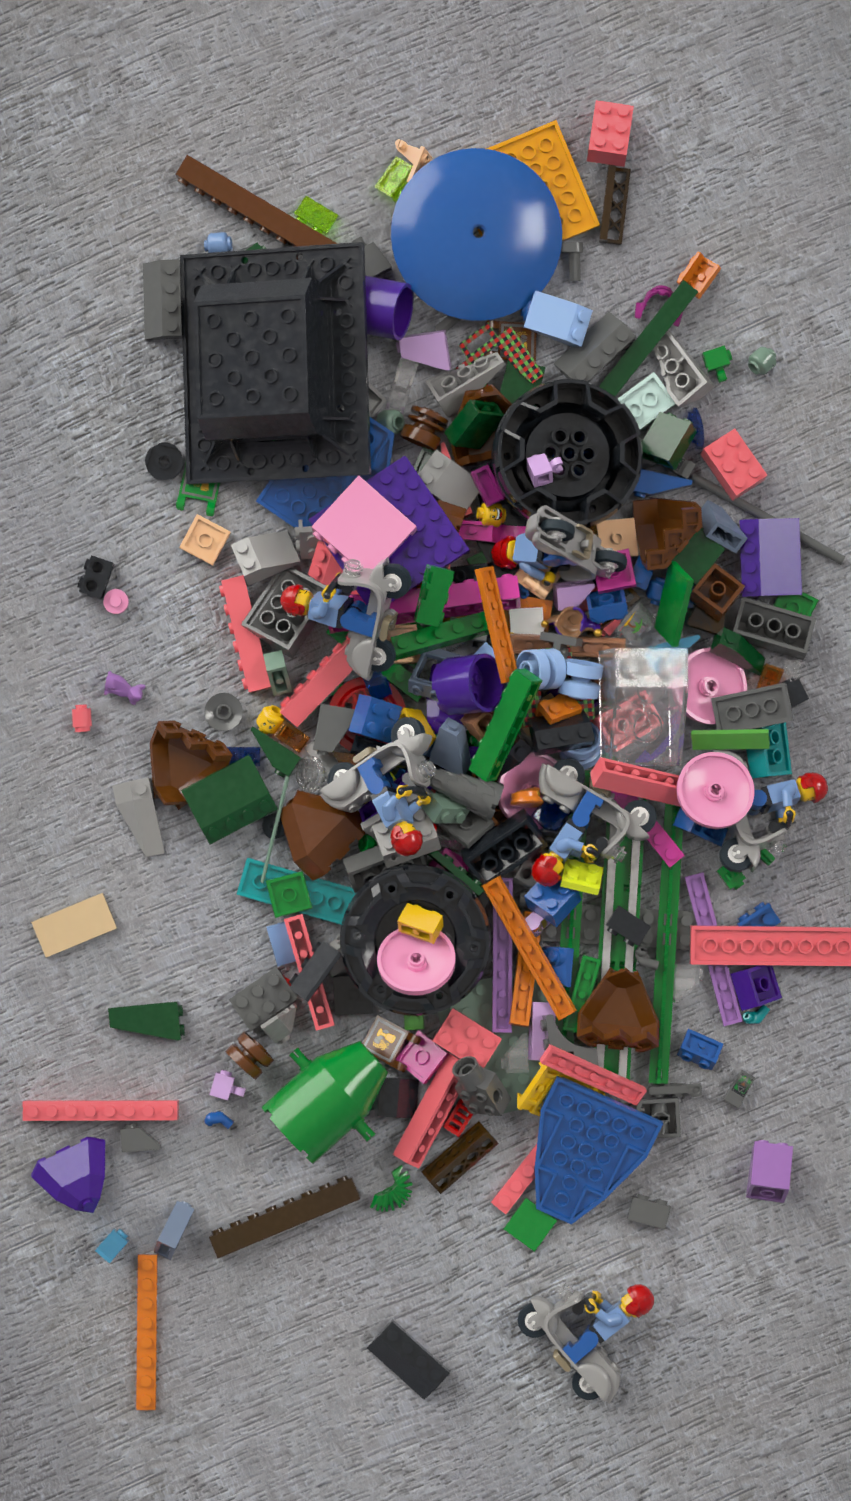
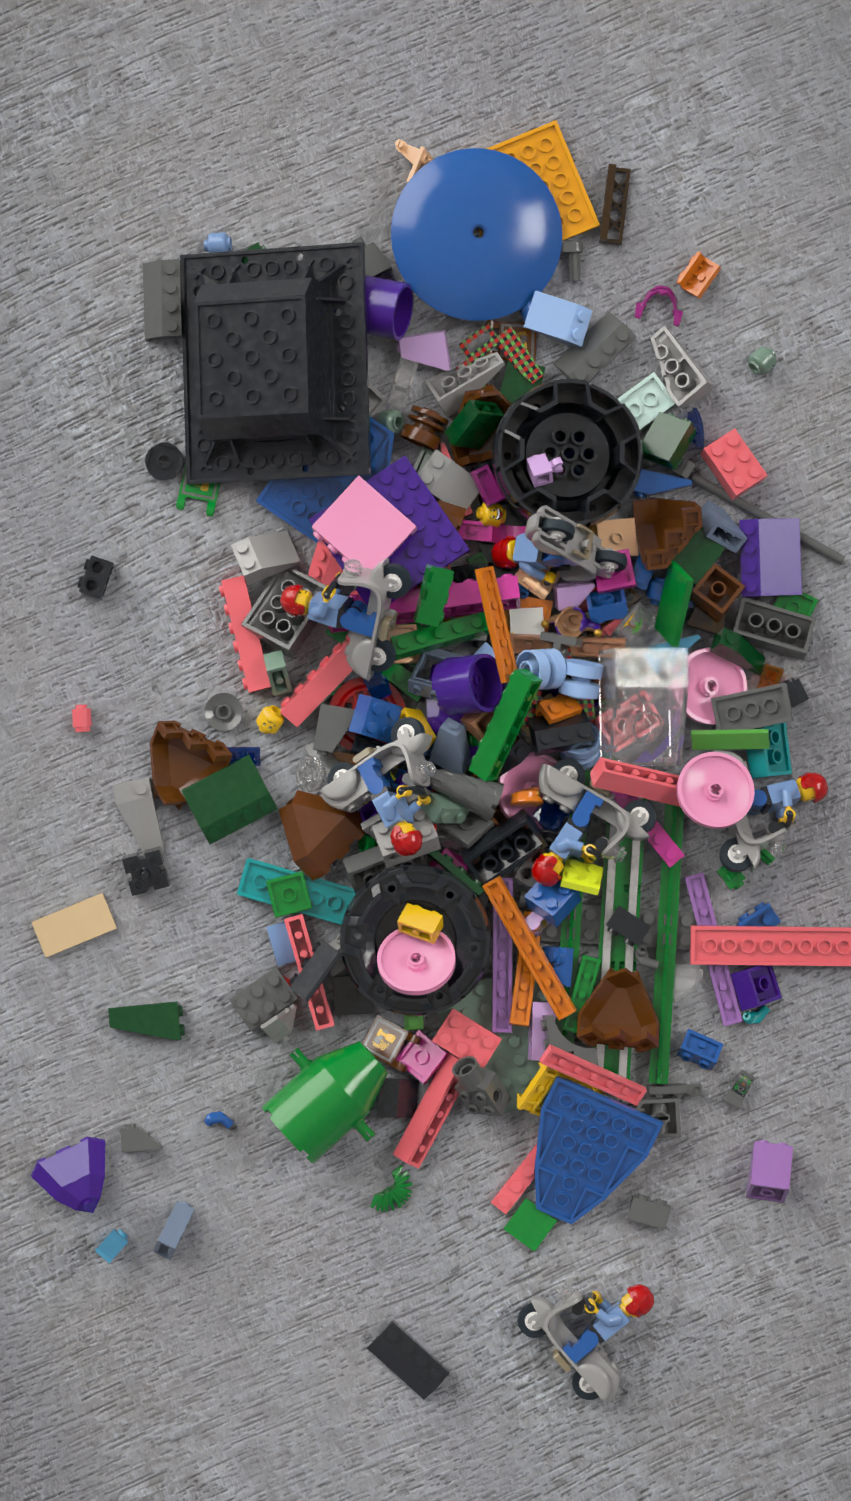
(100, 1110): coral brick -> none
(116, 601): bright pink wheel -> none
(119, 686): medium lavender animal -> none
(145, 871): none -> black brick
(146, 1332): orange plate -> none
(205, 540): light nougat plate -> none
(223, 1086): lavender brick -> none
(247, 205): reddish brown brick -> none
(252, 1052): reddish brown wheel -> none
(268, 825): black wheel -> none
(275, 829): sand green axle -> none
(279, 756): dark green slope -> none
(284, 1217): dark brown brick -> none
(291, 736): clear orange slope -> none
(307, 542): light grey bracket -> none
(315, 215): clear neon green bracket -> none
(394, 178): clear neon green bracket -> none
(451, 1118): red slope -> none
(457, 1155): dark brown fence -> none
(516, 1056): clear slope -> none
(610, 133): coral brick -> none
(649, 338): dark green tile -> none
(714, 836): blue slope -> none
(716, 360): green brick -> none

